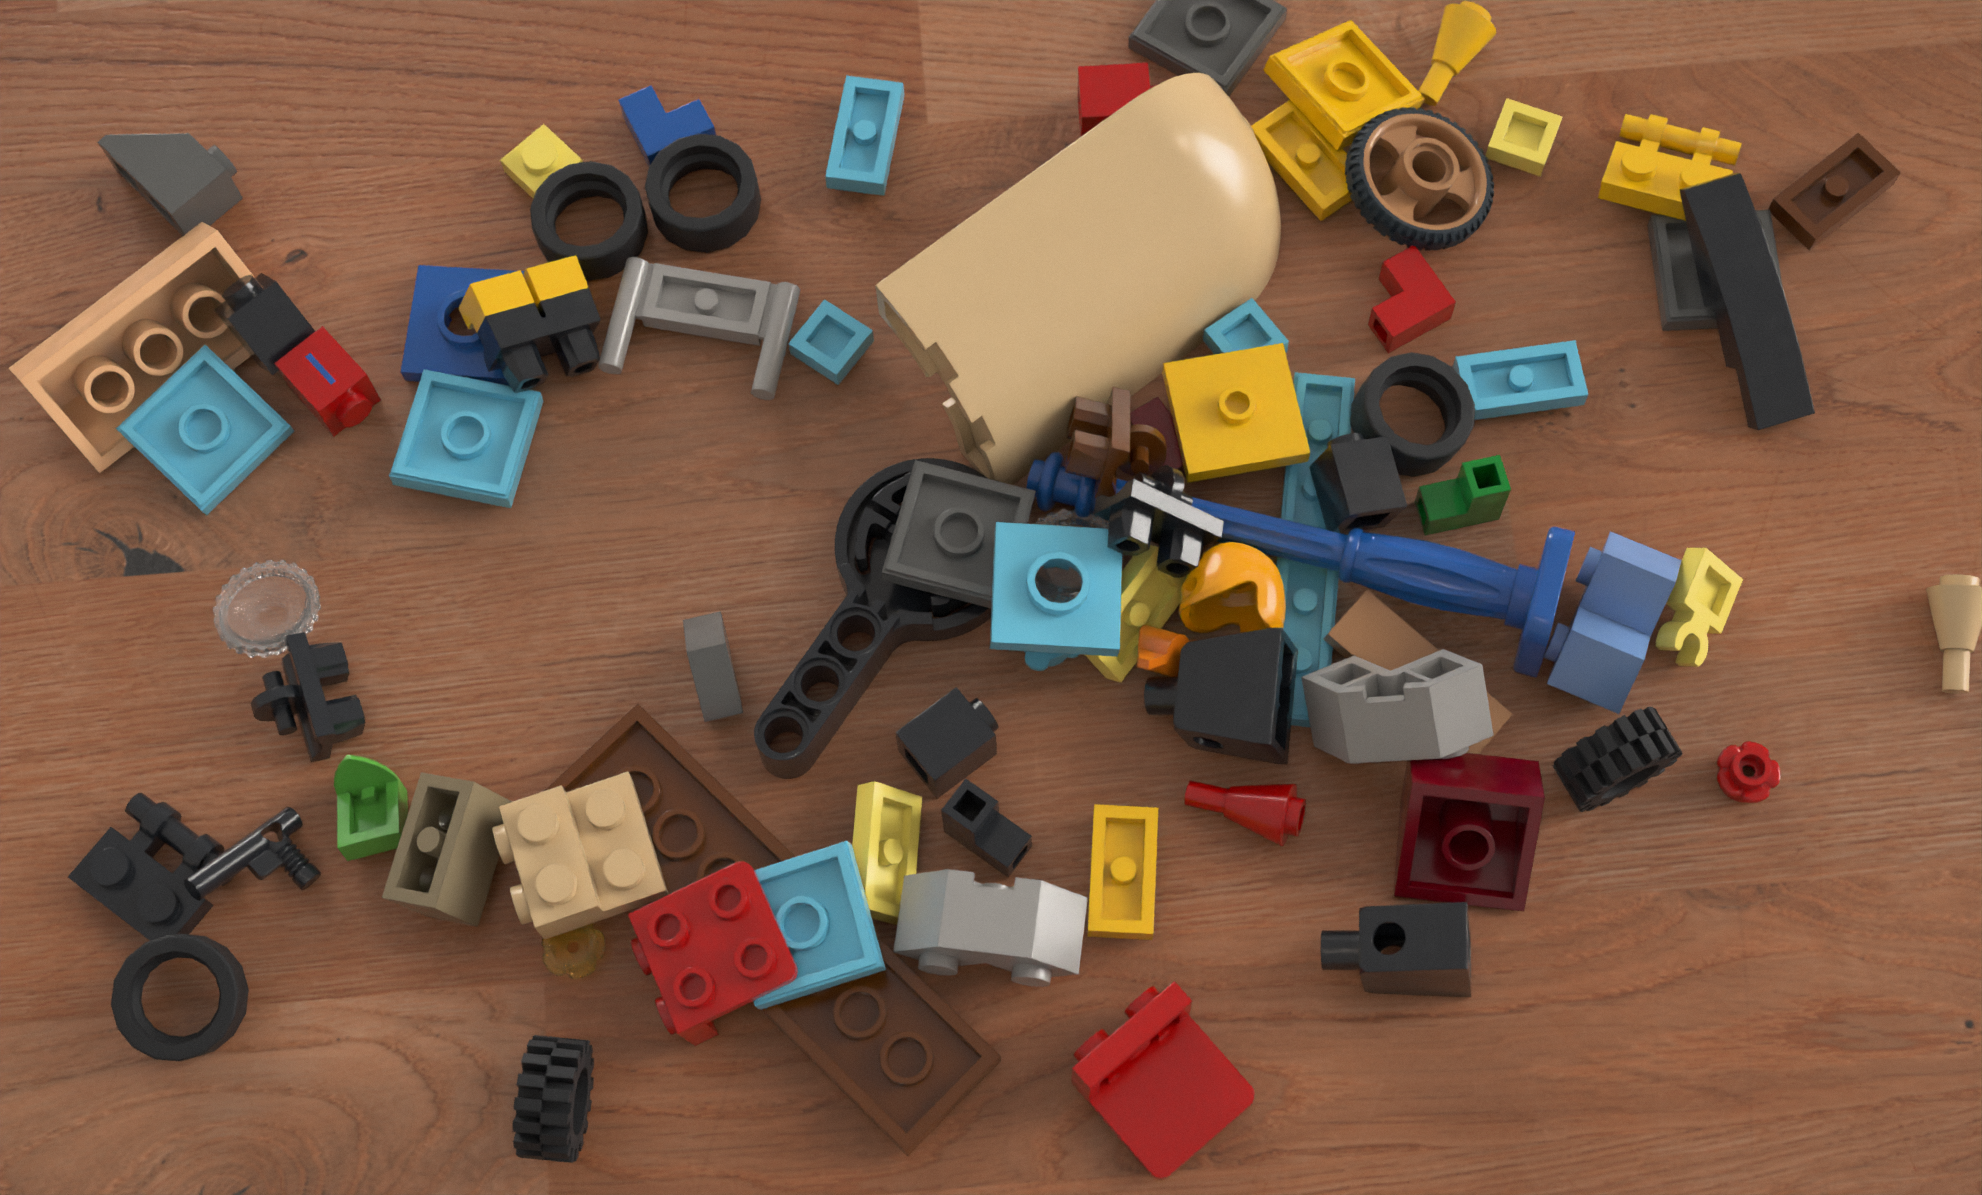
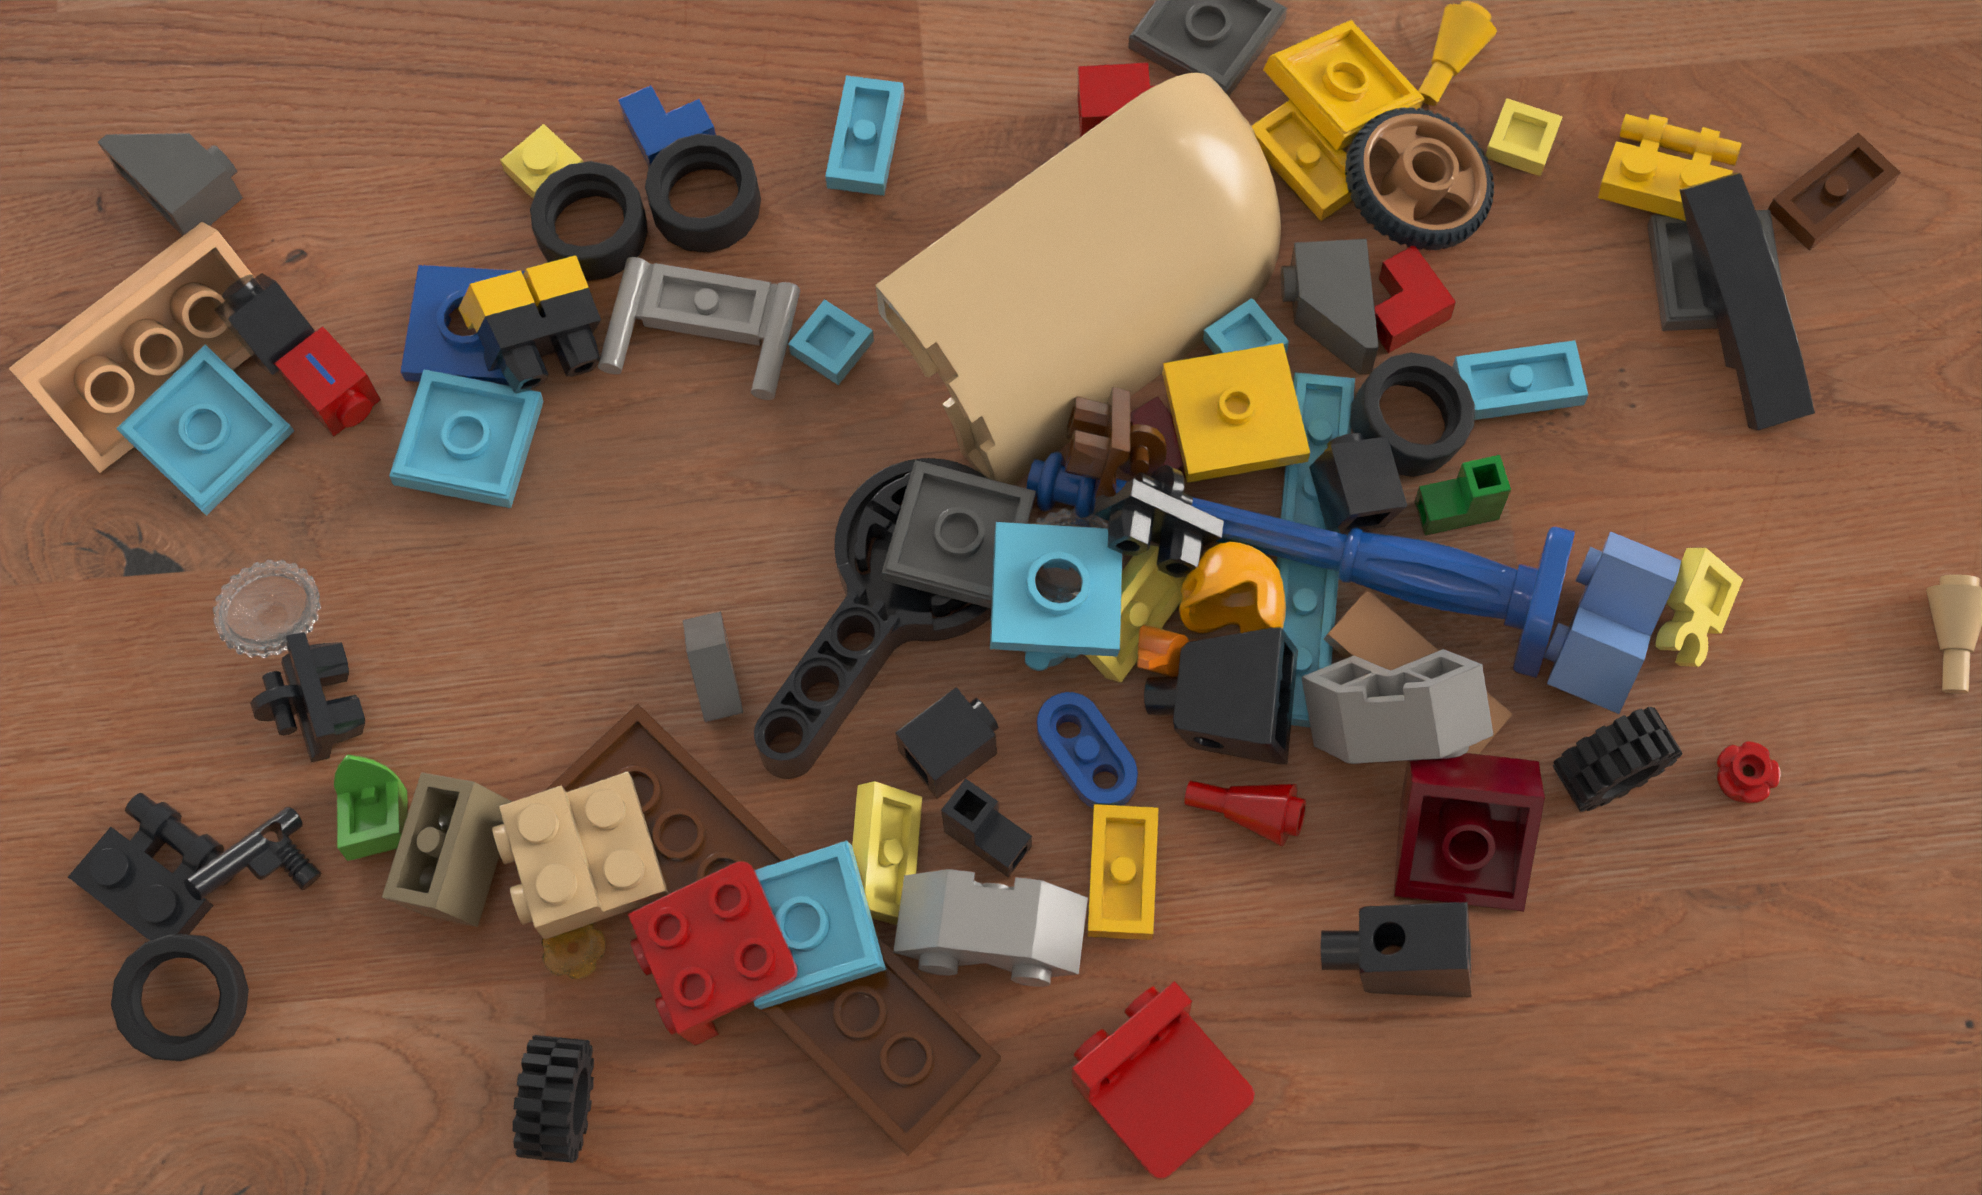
(1089, 753): none -> blue plate
(1334, 298): none -> dark grey slope

